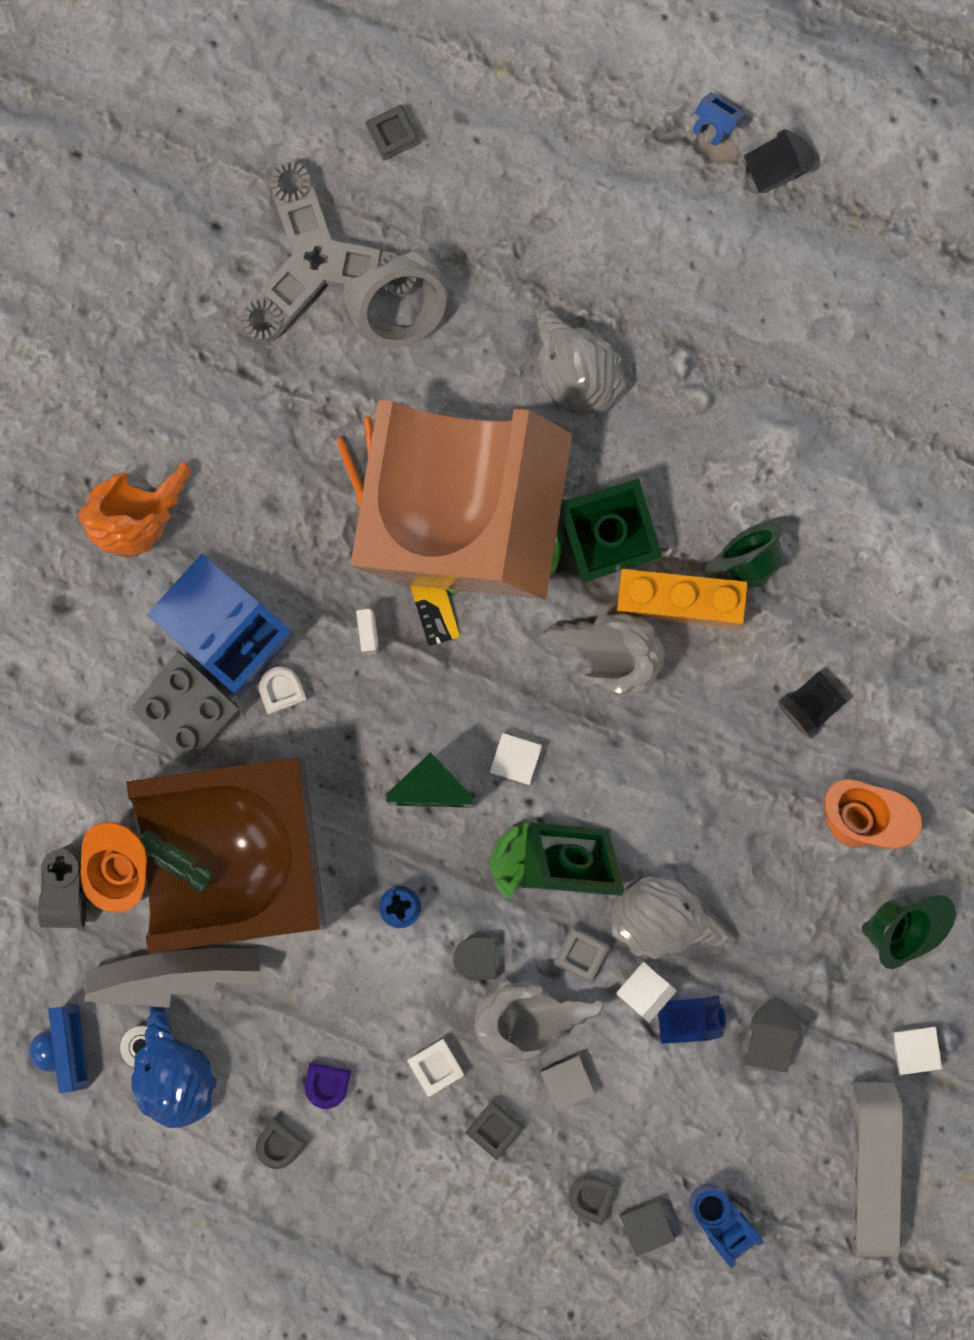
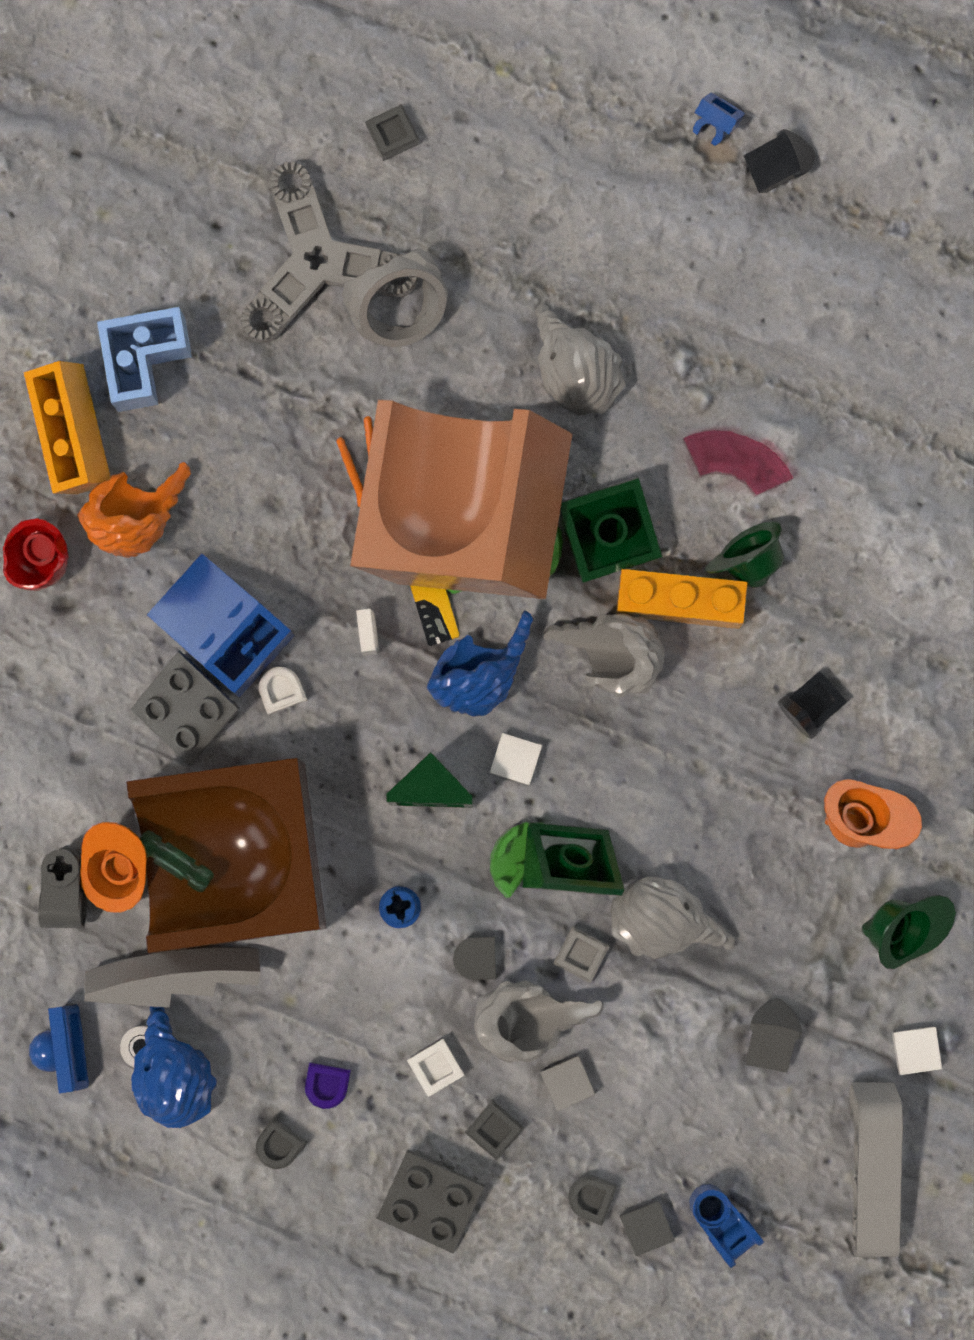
(34, 555): none -> red hair
(67, 427): none -> light orange brick
(132, 347): none -> light blue brick
(430, 1201): none -> dark grey hinge
(476, 677): none -> blue hair
(646, 992): white tile -> none
(692, 1020): clear blue bracket -> none
(737, 457): none -> clear pink tile

